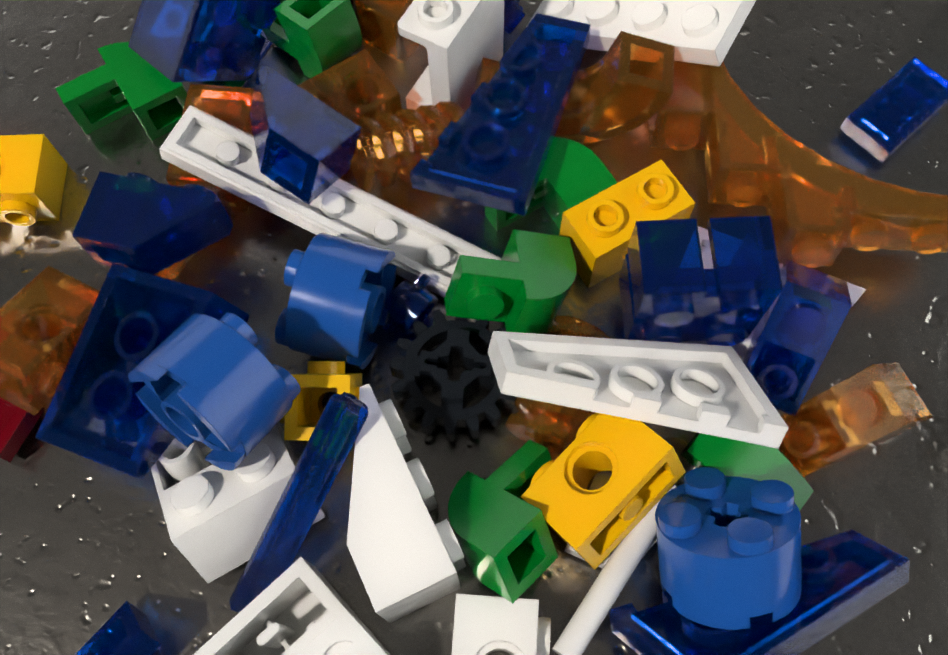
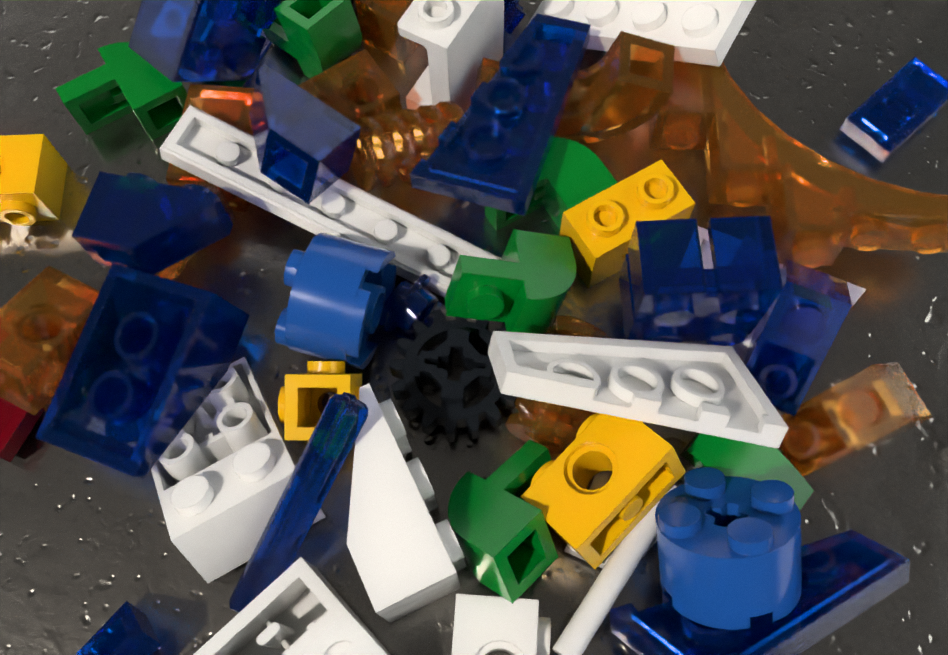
(215, 387): blue brick -> none

